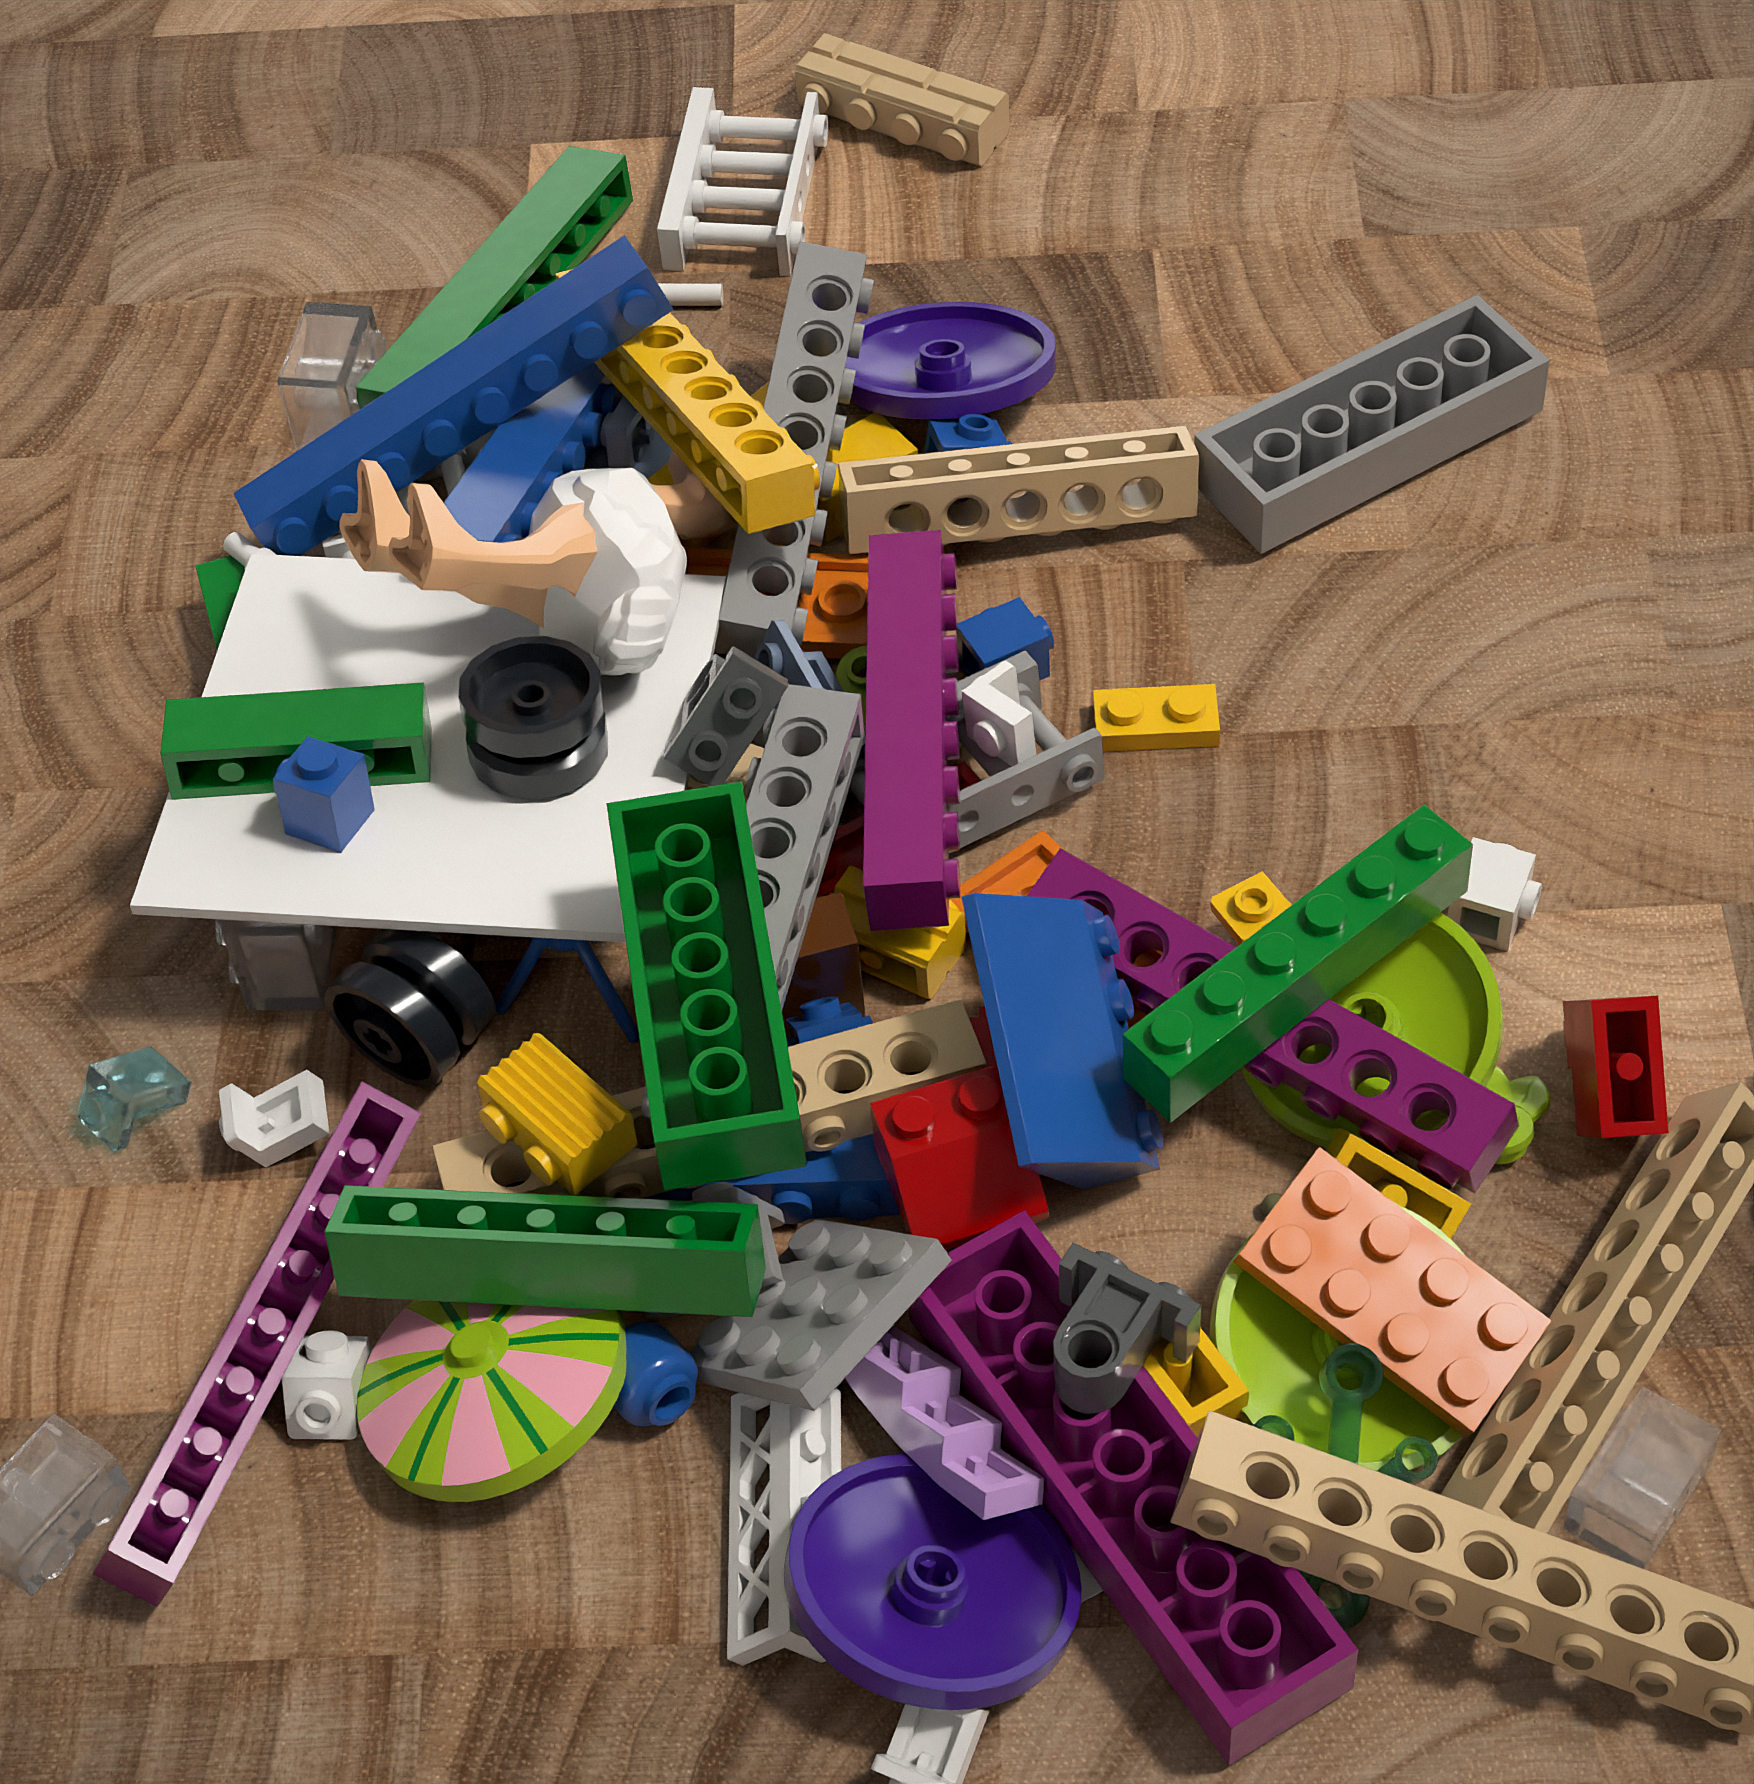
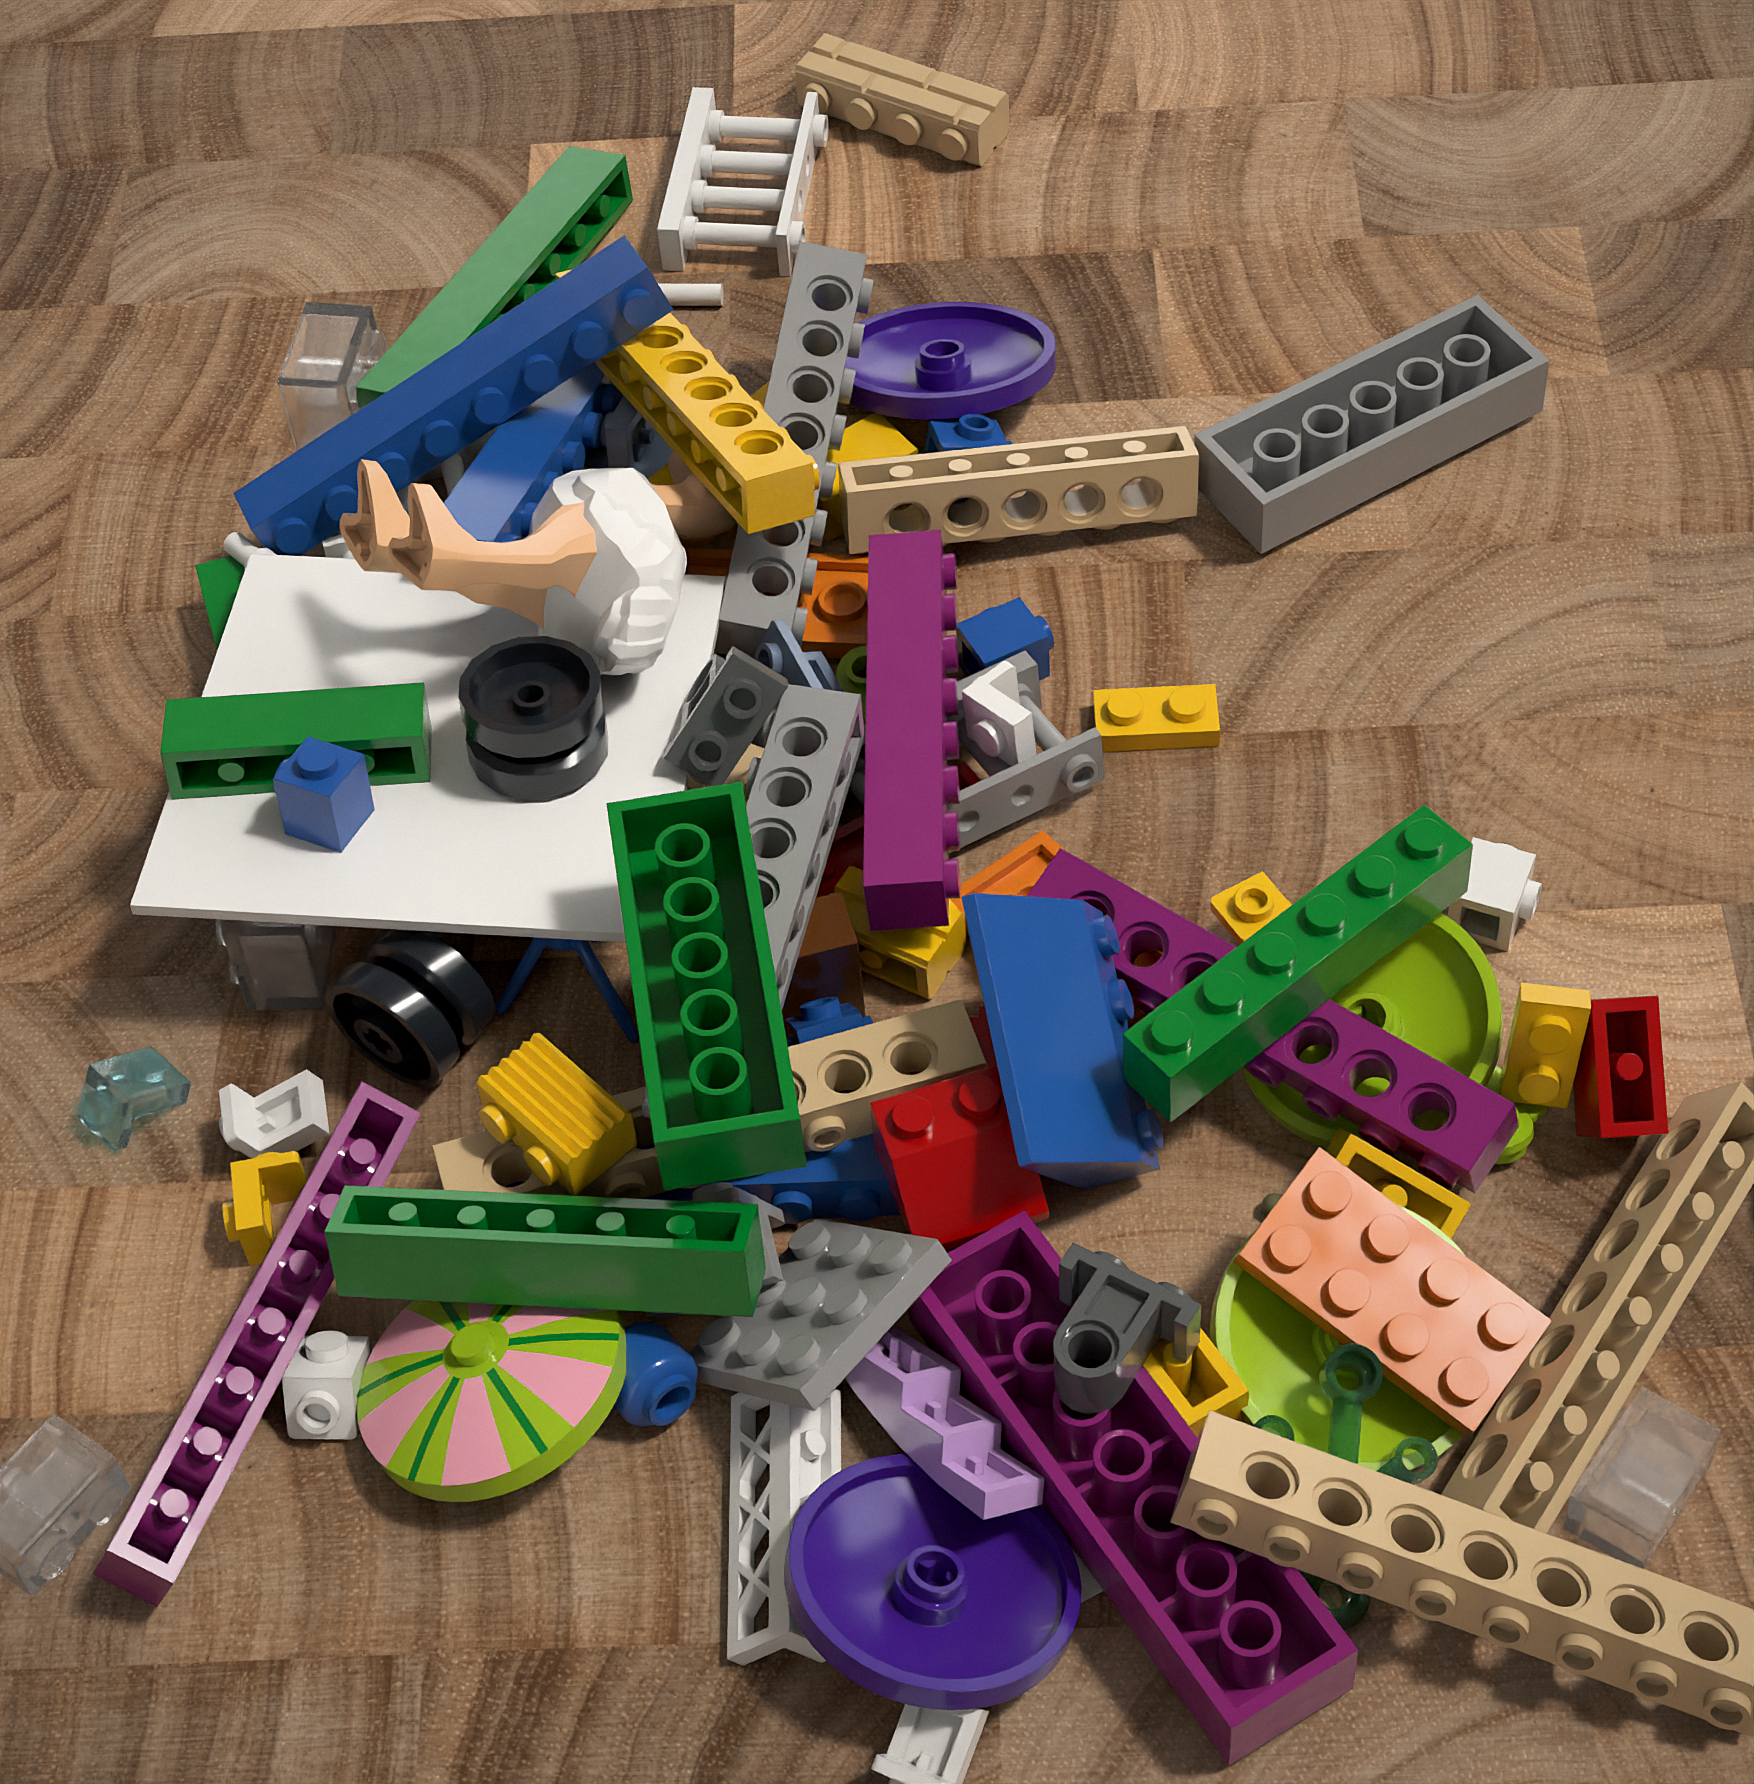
(256, 1187): none -> yellow bracket
(1544, 1044): none -> yellow plate

